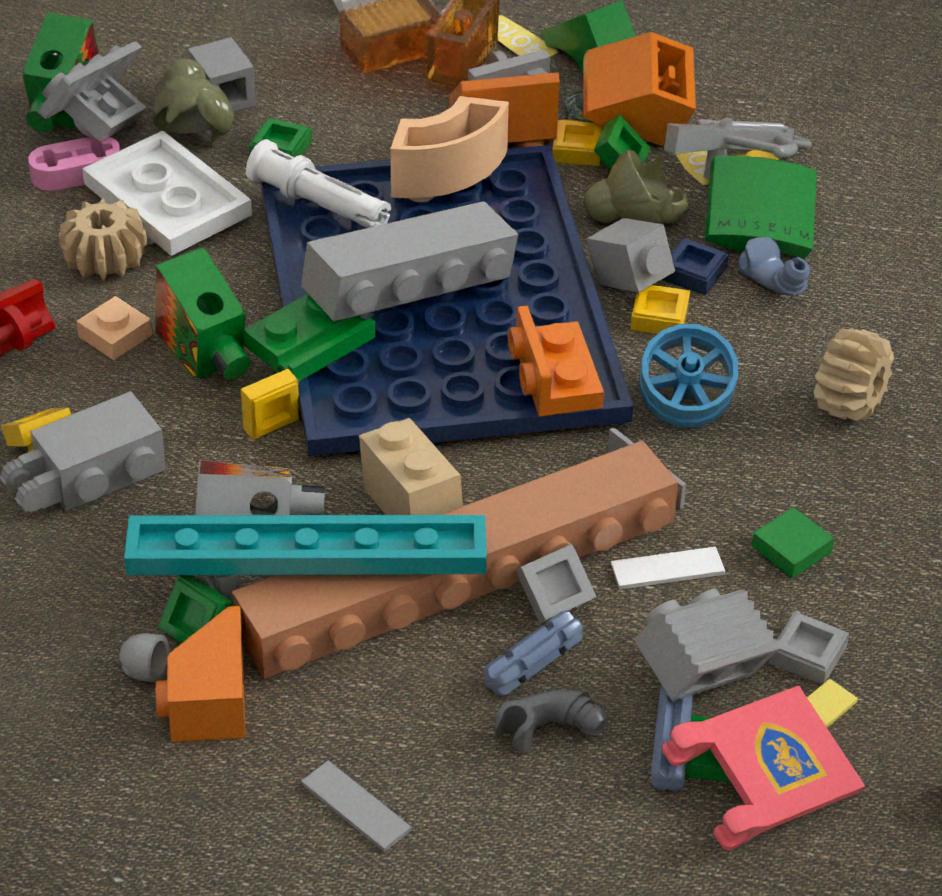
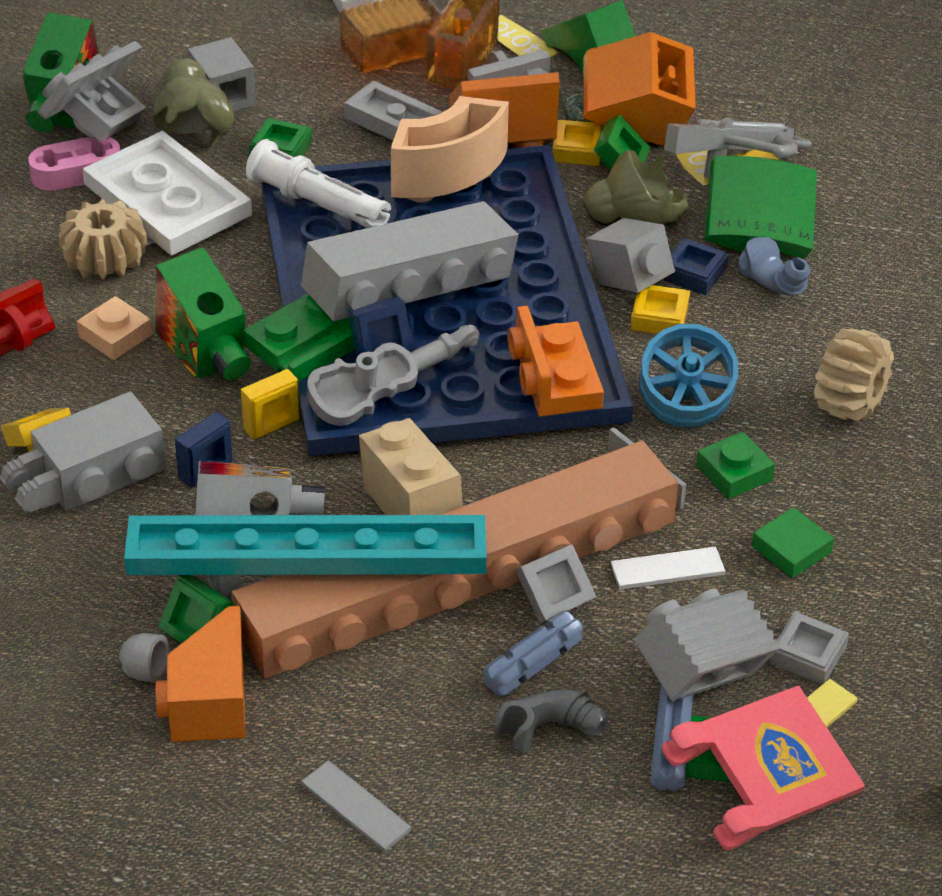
(203, 442): none -> dark blue tile
(348, 391): none -> light grey piece
(380, 324): none -> dark blue tile
(382, 109): none -> light grey plate
(735, 465): none -> green plate

